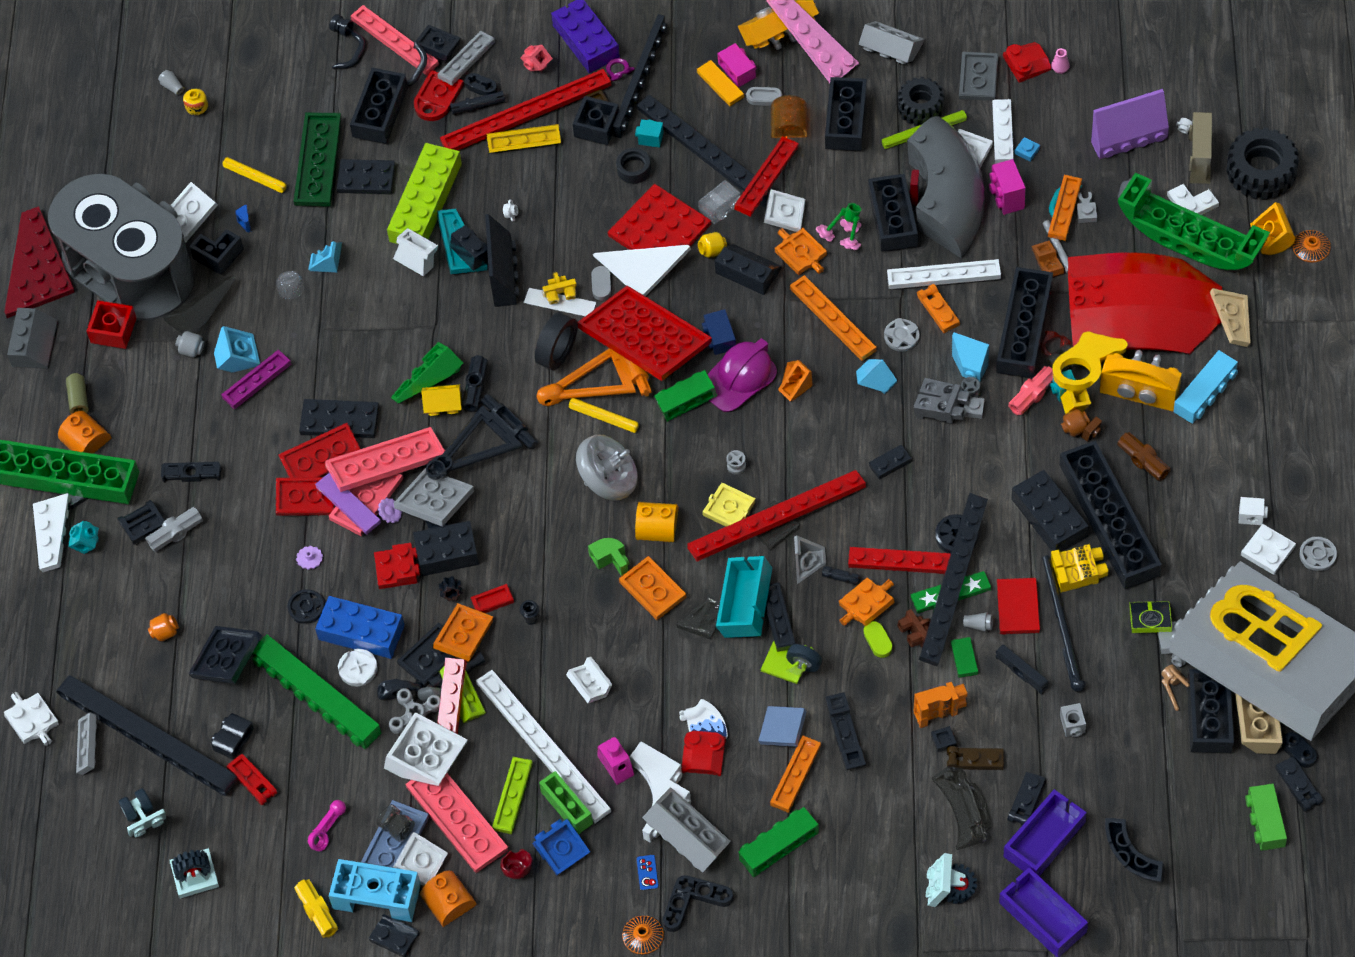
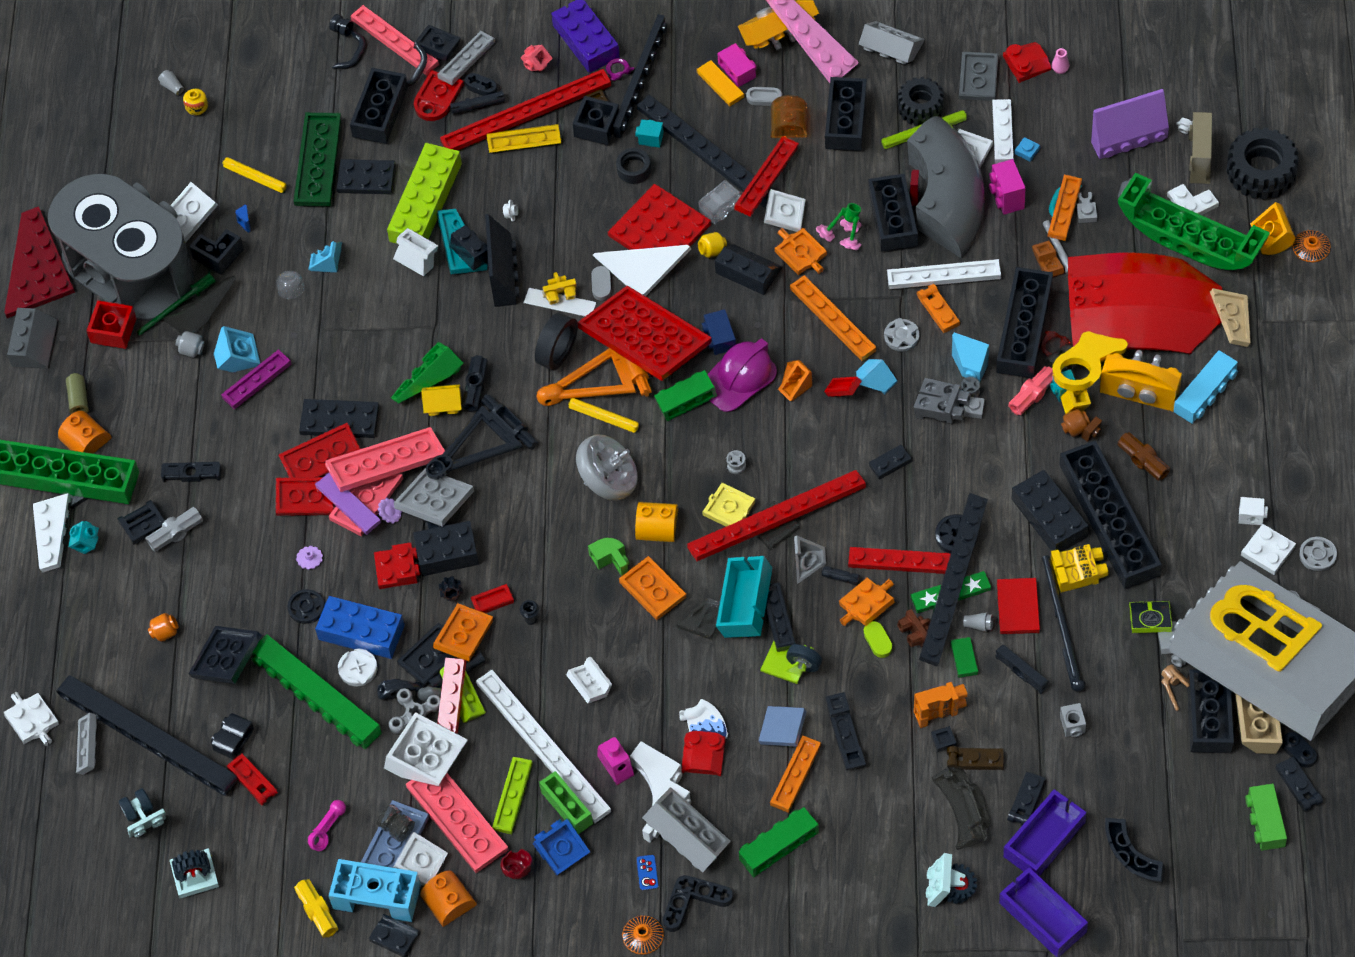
(196, 289): none -> dark green piece
(842, 386): none -> red tile

